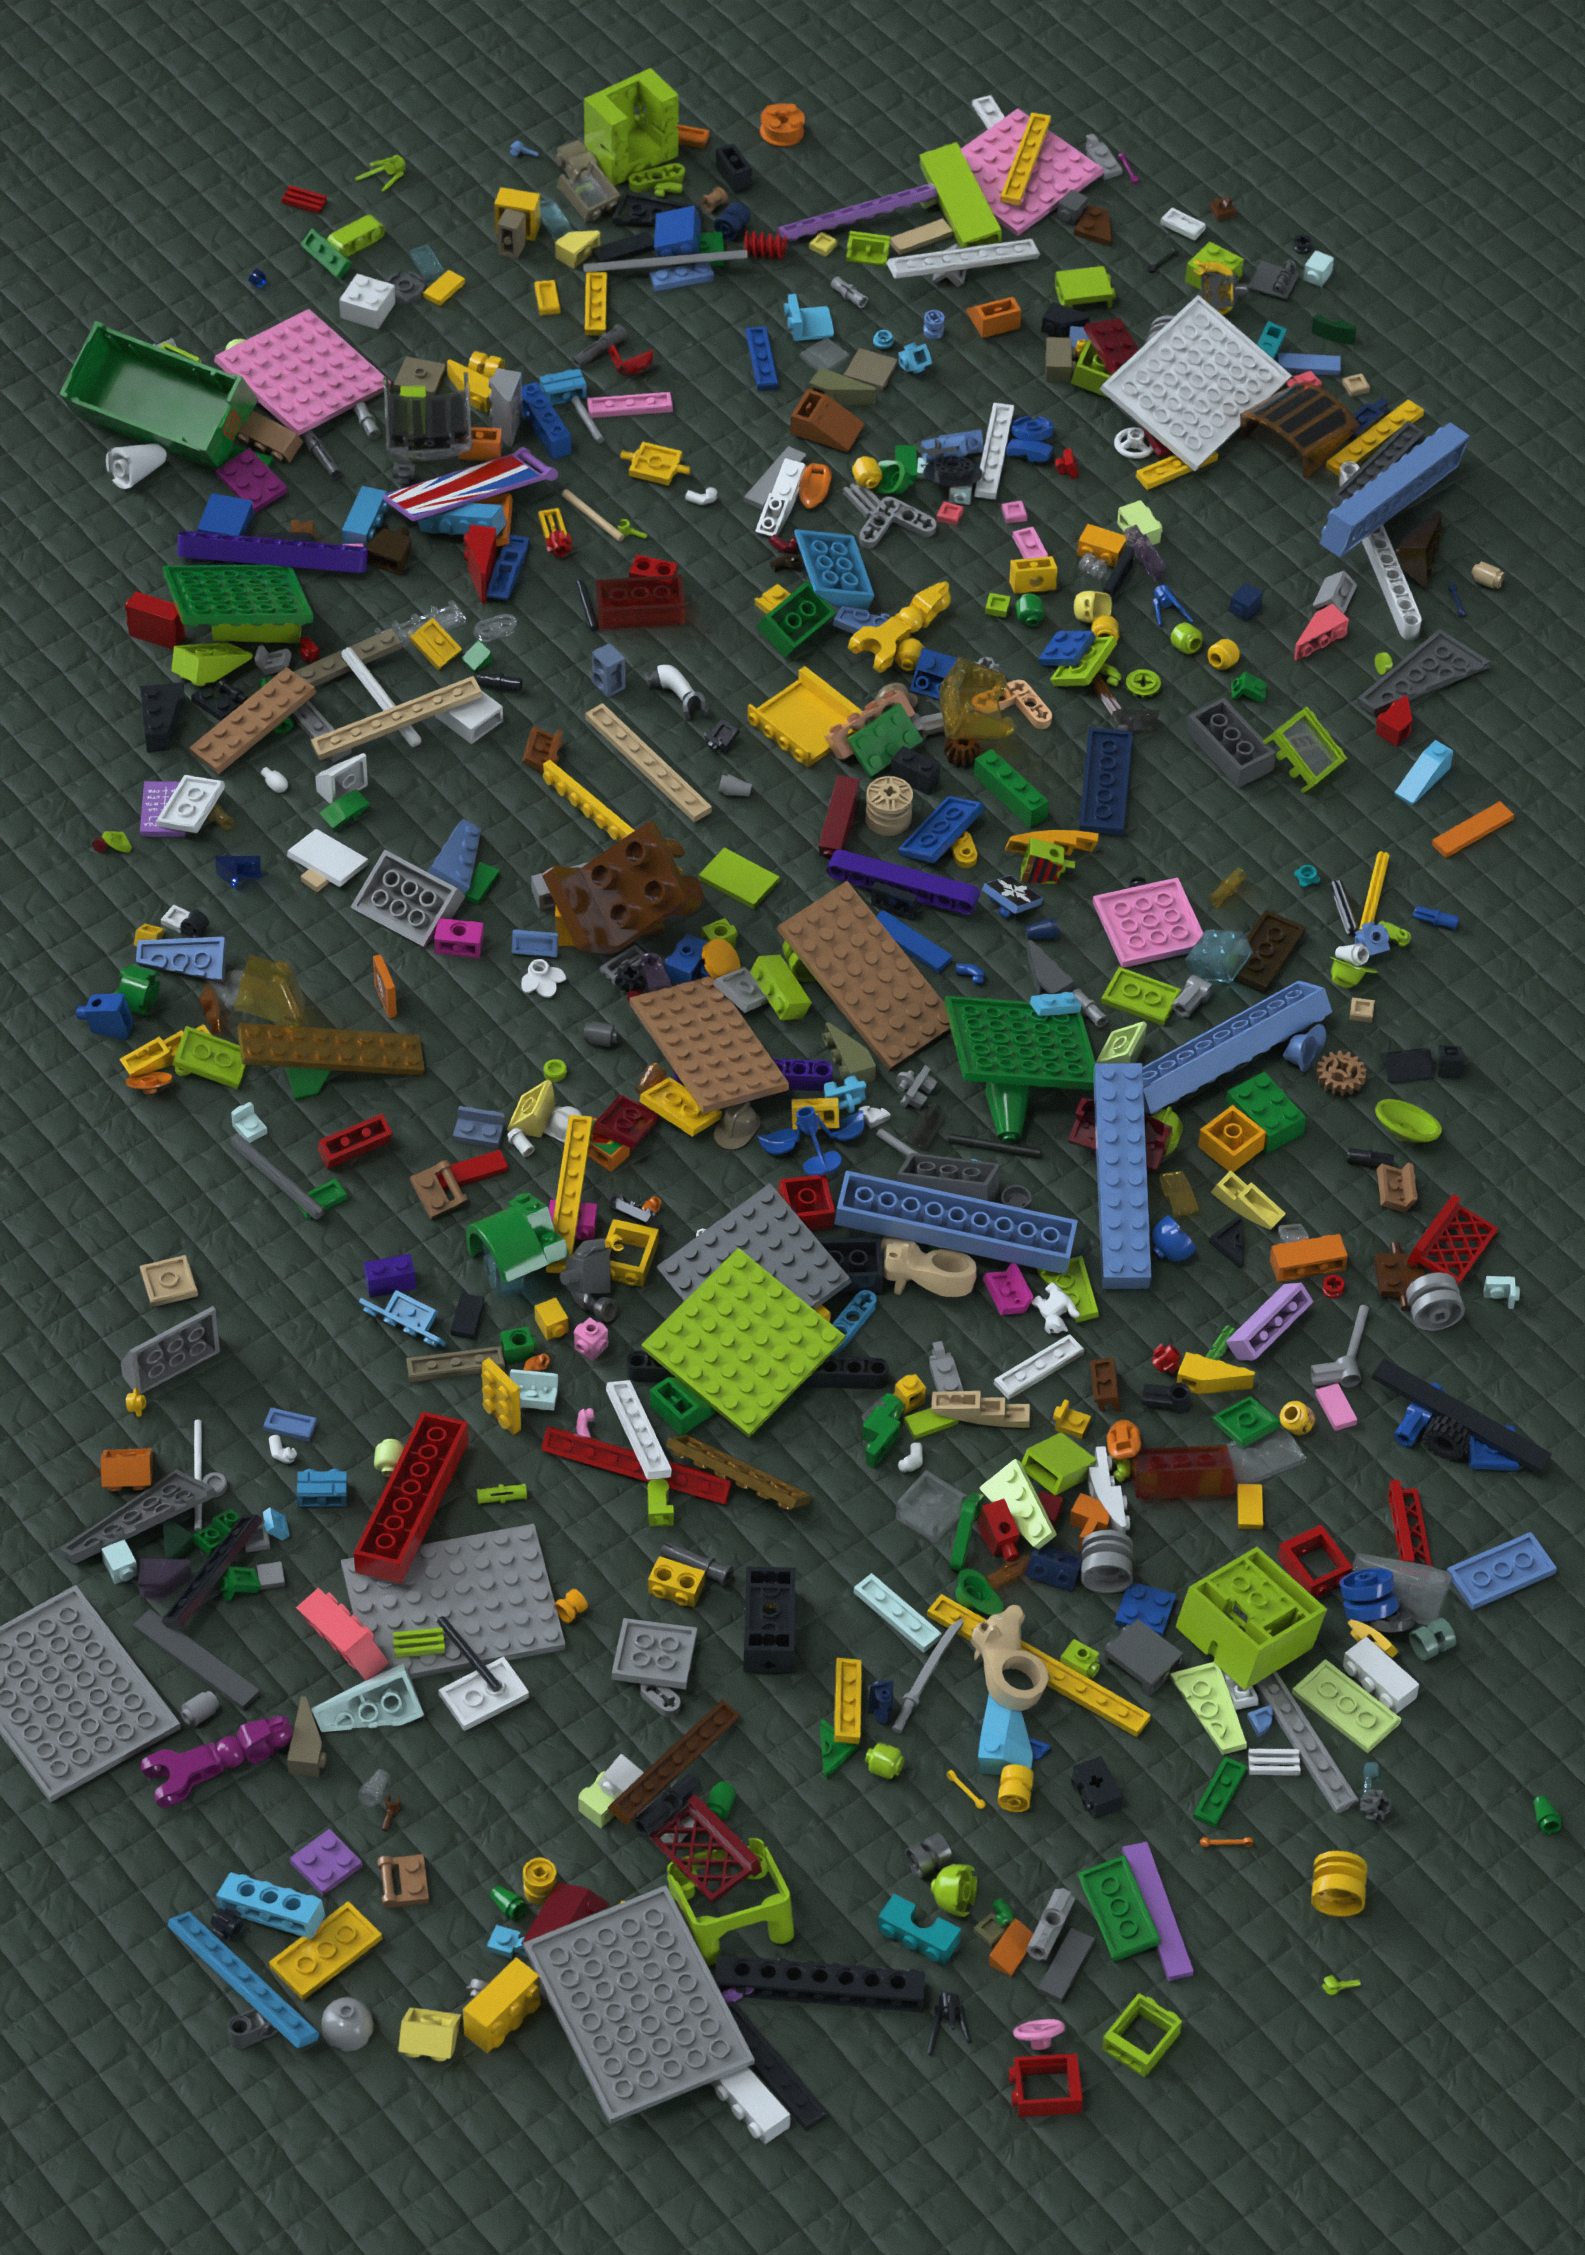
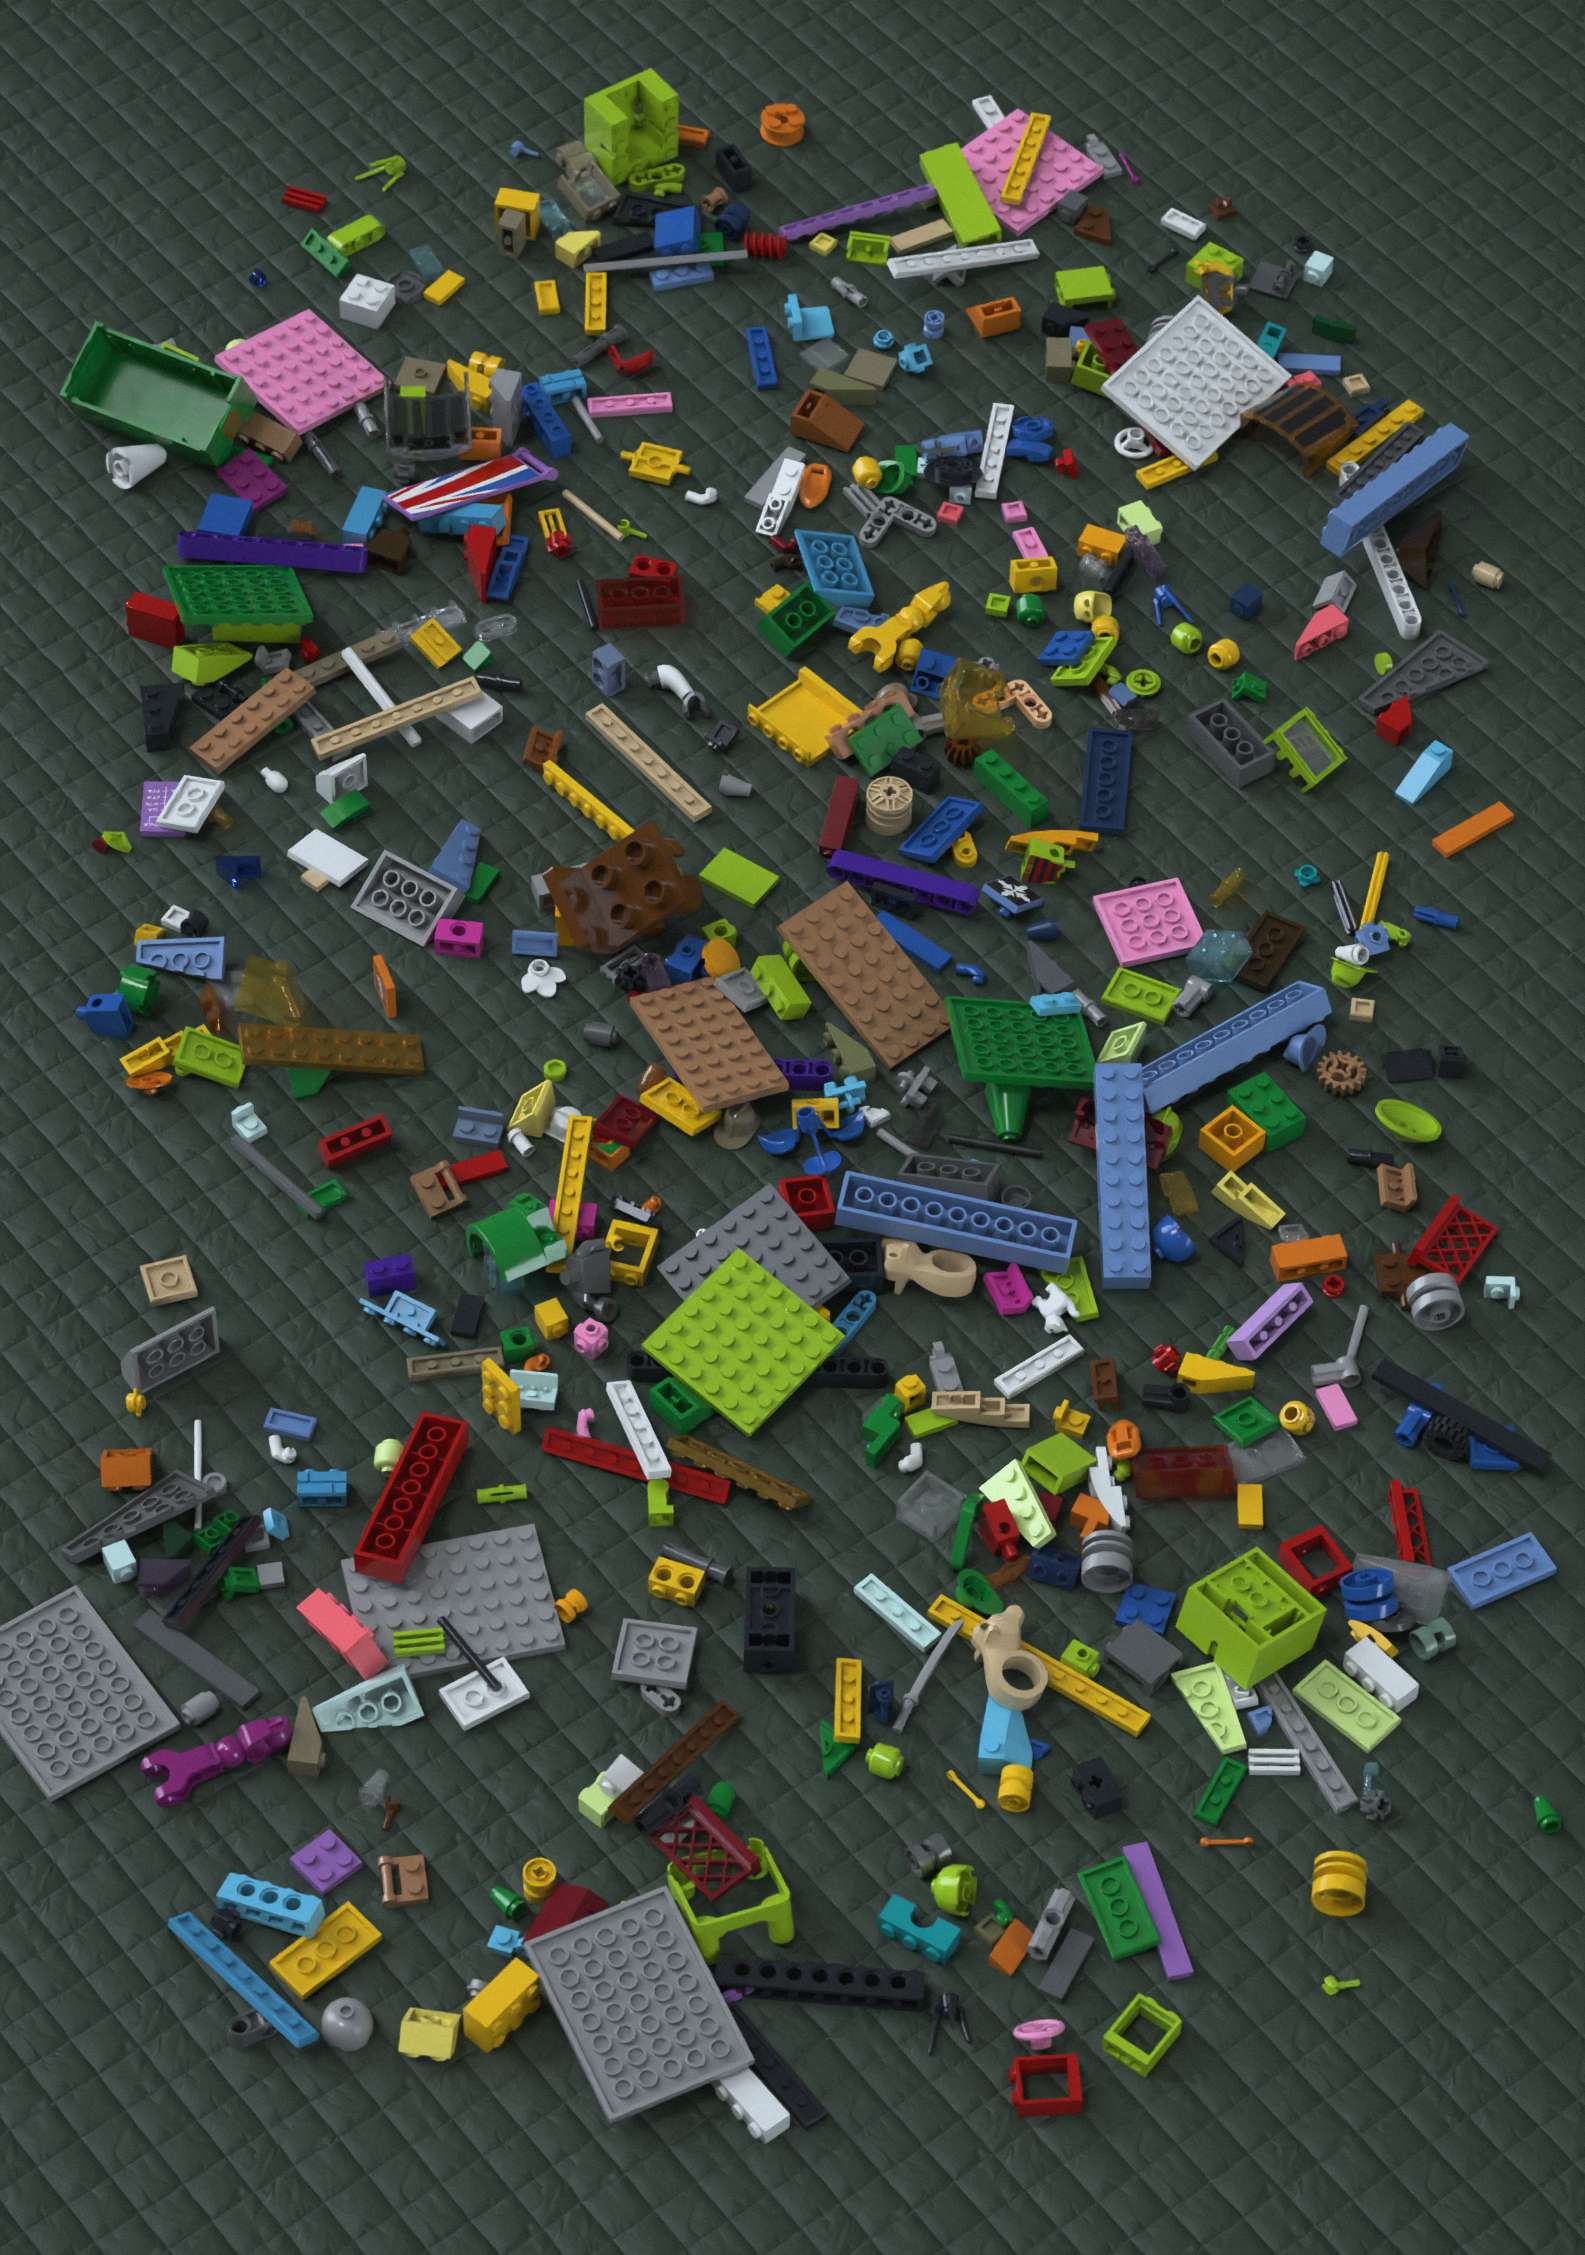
(1122, 694): none -> medium blue tile

